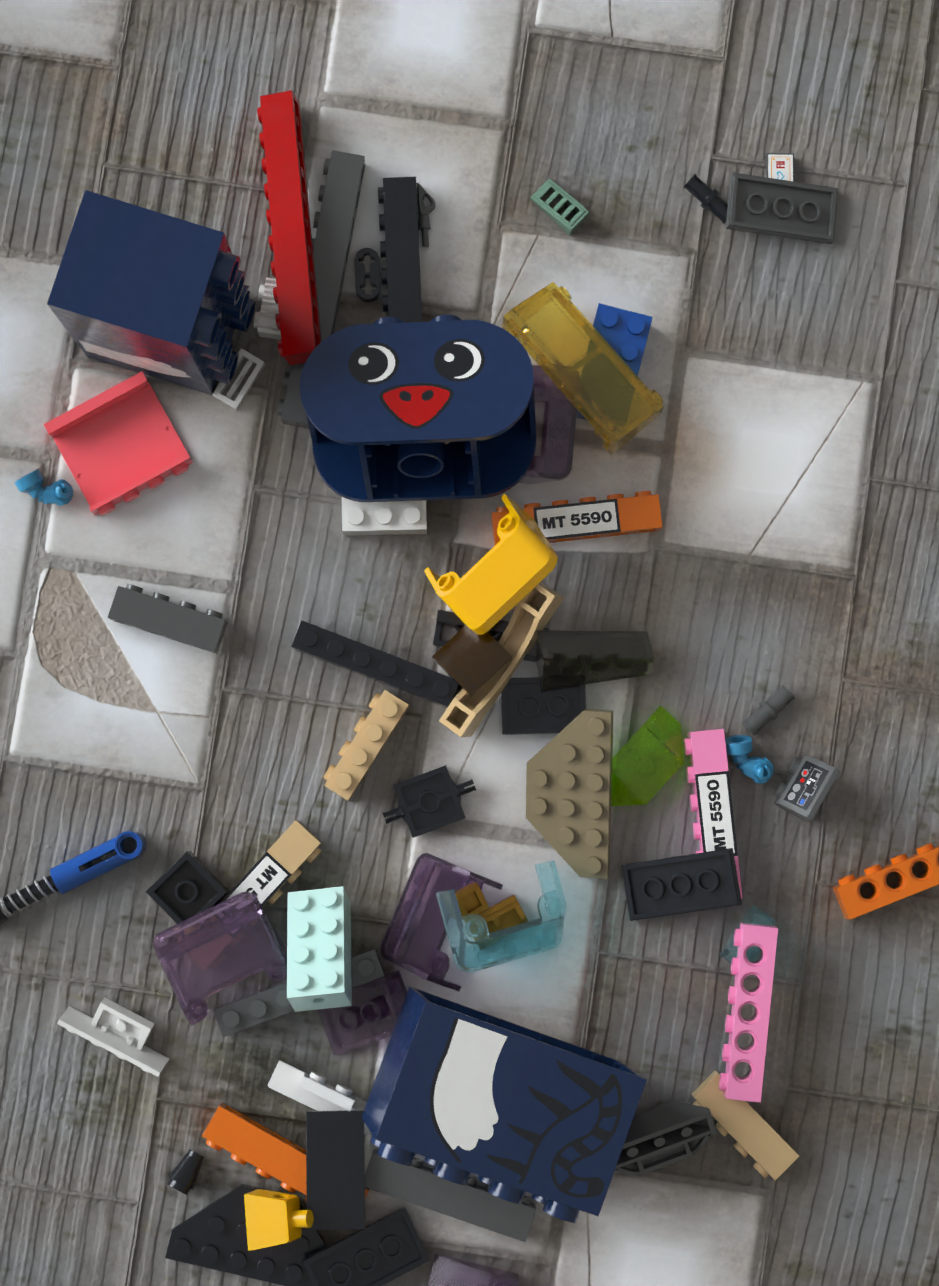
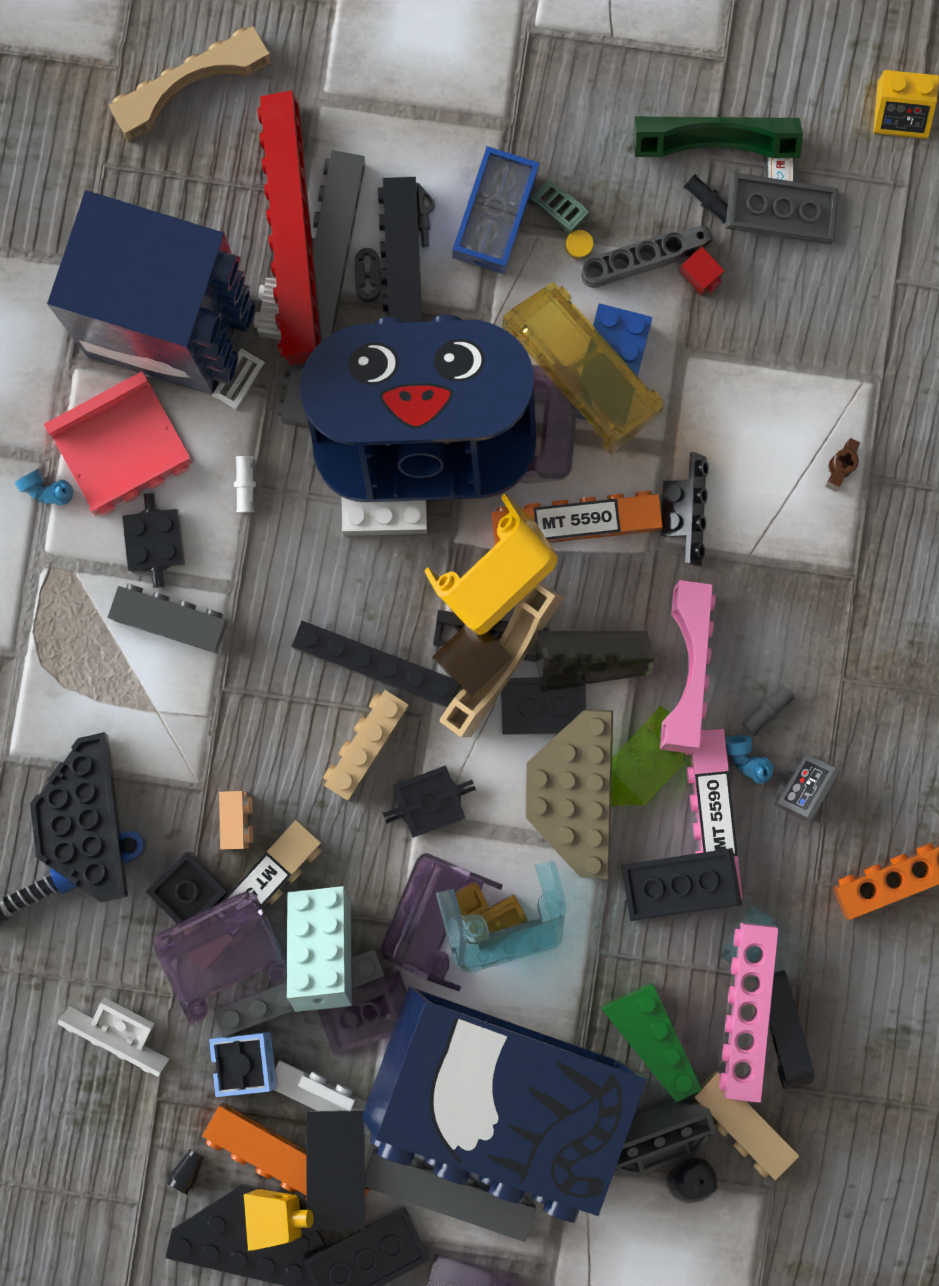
(79, 821): none -> black plate
(153, 540): none -> black plate
(234, 826): none -> light nougat piece
(238, 55): none -> tan arch
(243, 1064): none -> piece
(244, 484): none -> white pin
(495, 210): none -> clear brick
(579, 244): none -> yellow tile
(651, 1035): none -> green wedge
(684, 509): none -> black bracket
(684, 1180): none -> black helmet
(687, 240): none -> dark grey piece
(691, 611): none -> bright pink arch
(702, 271): none -> red brick
(756, 134): none -> dark green arch
(787, 1035): none -> black beam
(843, 464): none -> reddish brown piece
(905, 104): none -> yellow slope

